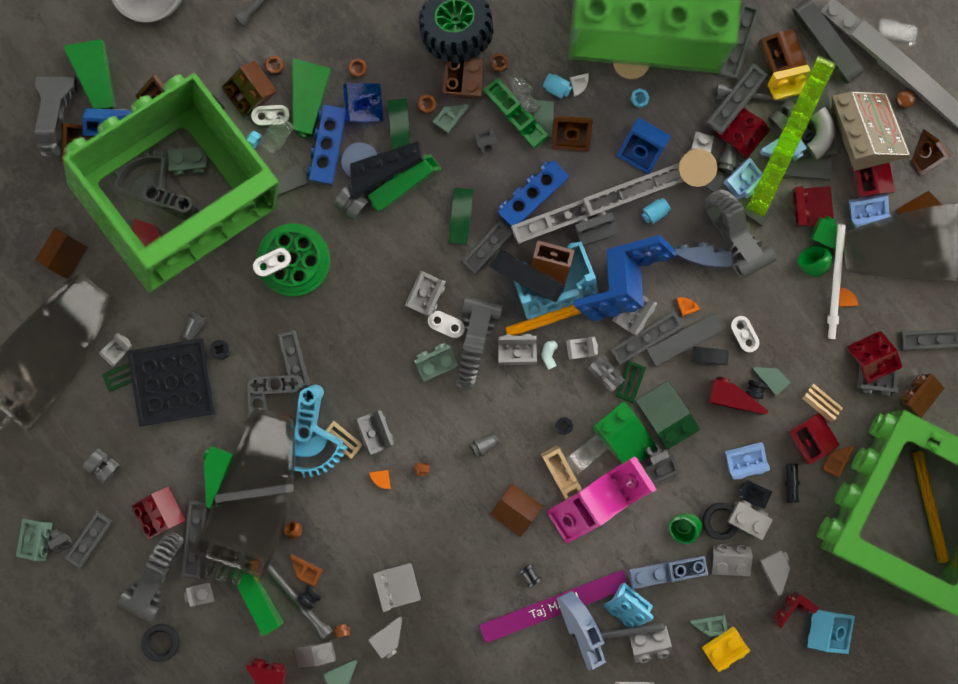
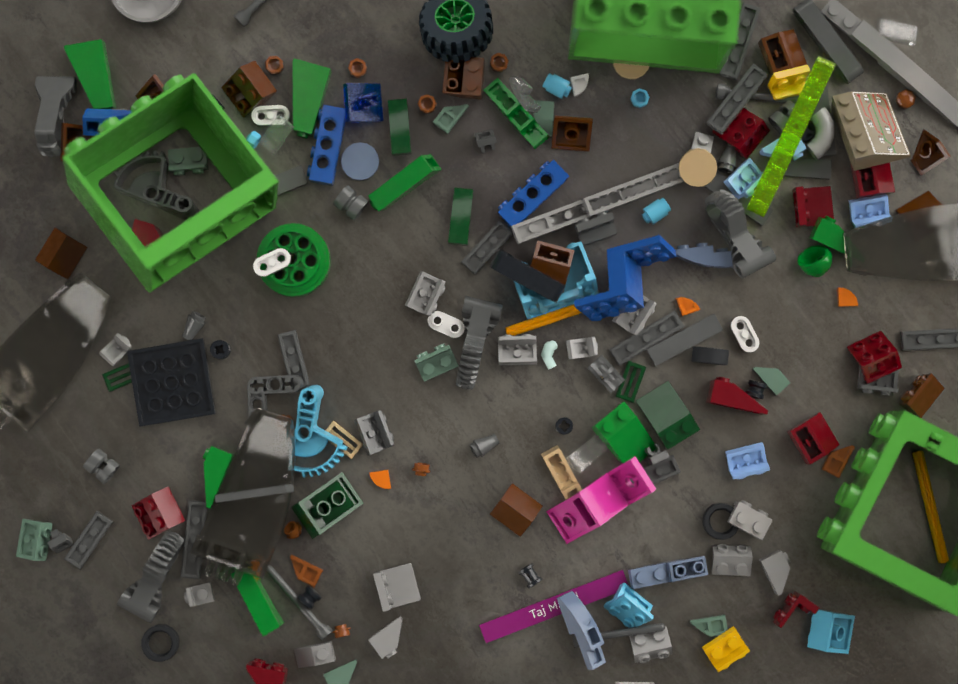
(327, 505): none -> dark green slope
(383, 166): black wing -> none
(643, 145): blue slope -> none
(685, 528): green hat -> none
(755, 494): black bracket -> none
(792, 483): black pin -> none
(823, 401): tan tile -> none
(833, 318): white bar -> none

